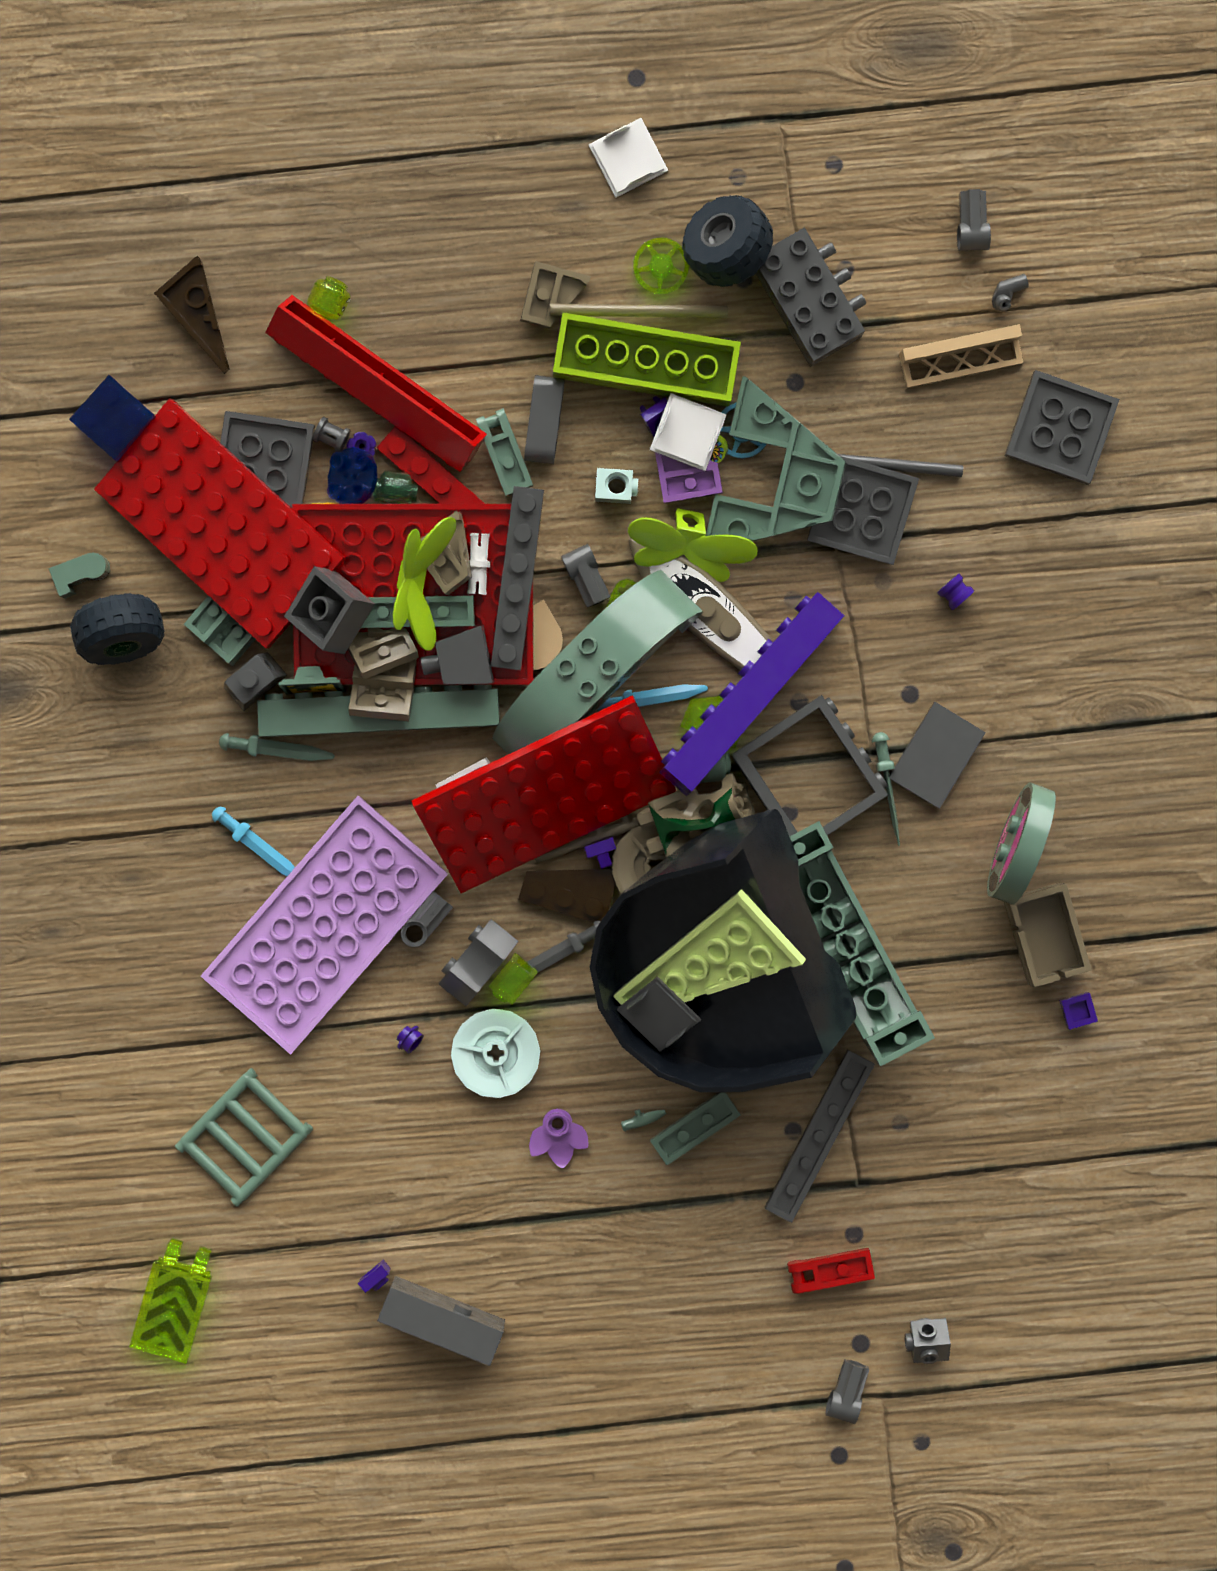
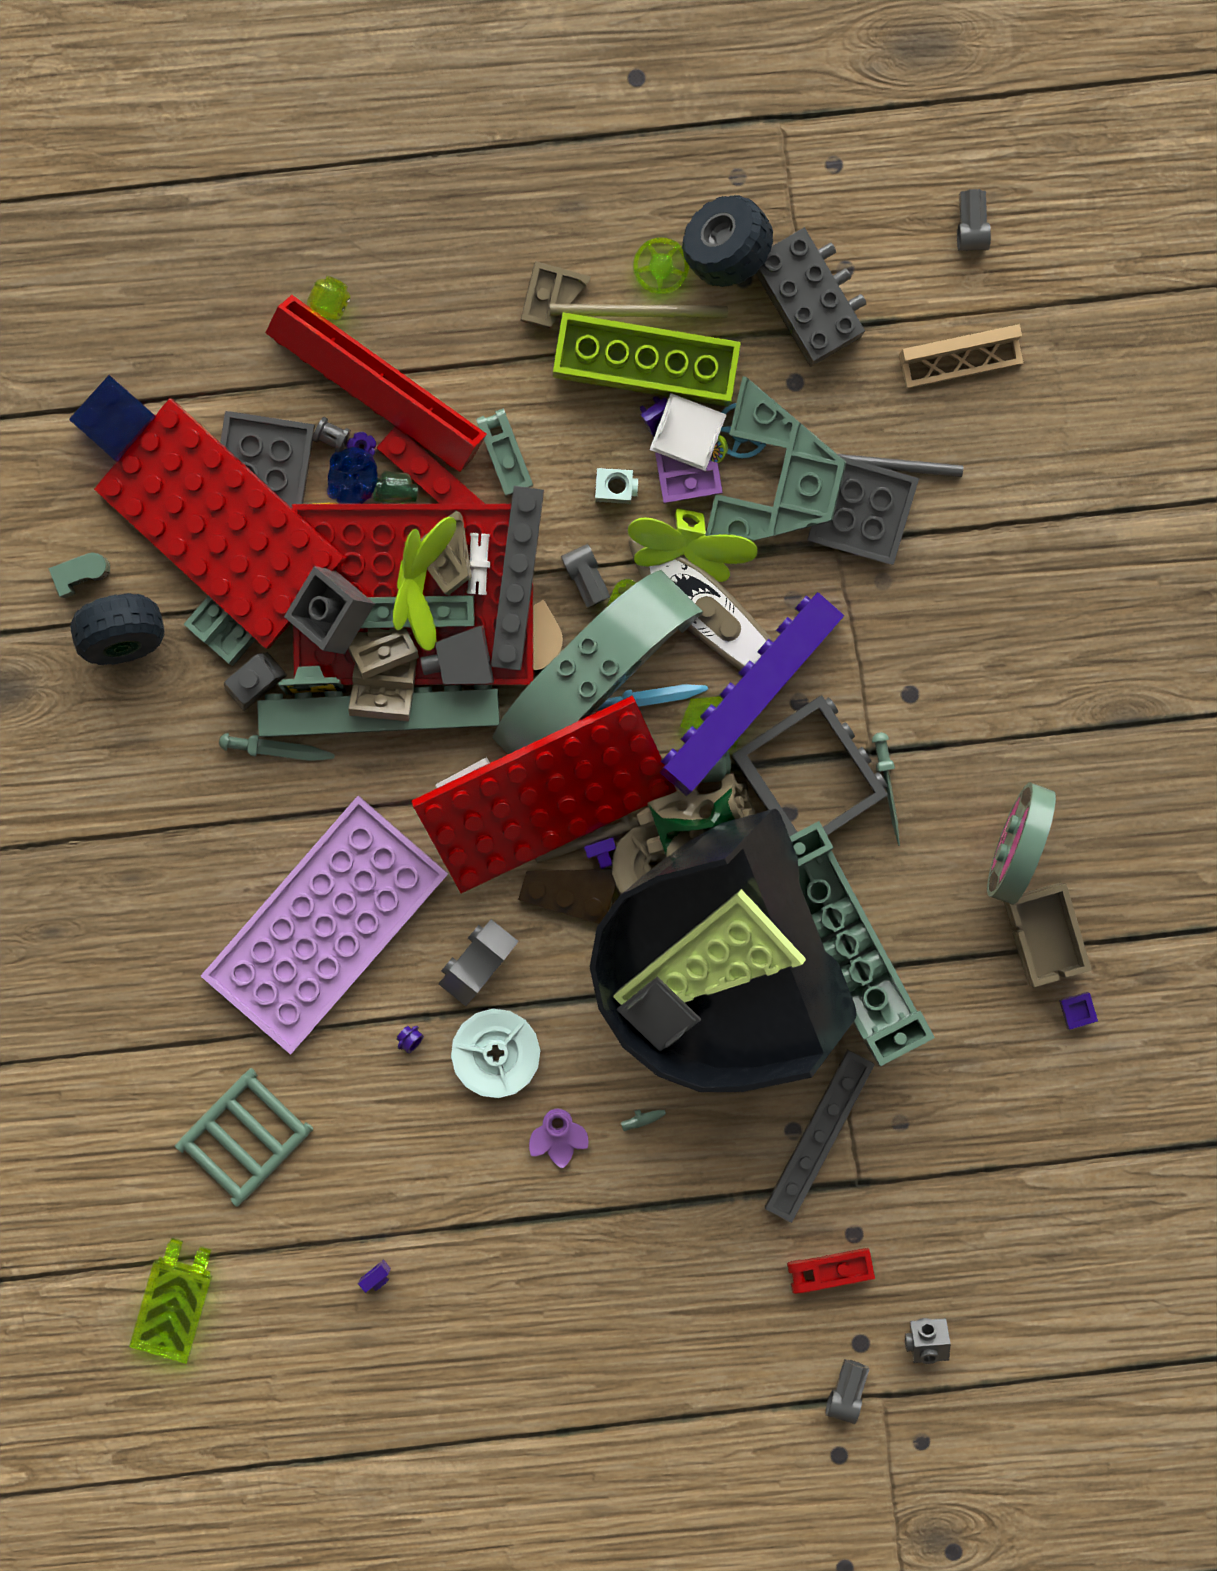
(191, 304): dark brown wing -> none
(253, 841): medium azure sword -> none
(427, 917): dark grey piece -> none
(442, 1320): dark grey brick -> none
(512, 979): clear neon green brick -> none
(544, 419): dark grey beam -> none
(574, 943): dark grey sword -> none
(628, 157): white piece -> none
(695, 1127): sand green plate -> none
(936, 755): dark grey tile -> none
(955, 591): dark purple wheel -> none
(1005, 290): dark grey arm -> none
(1061, 427): dark grey plate -> none

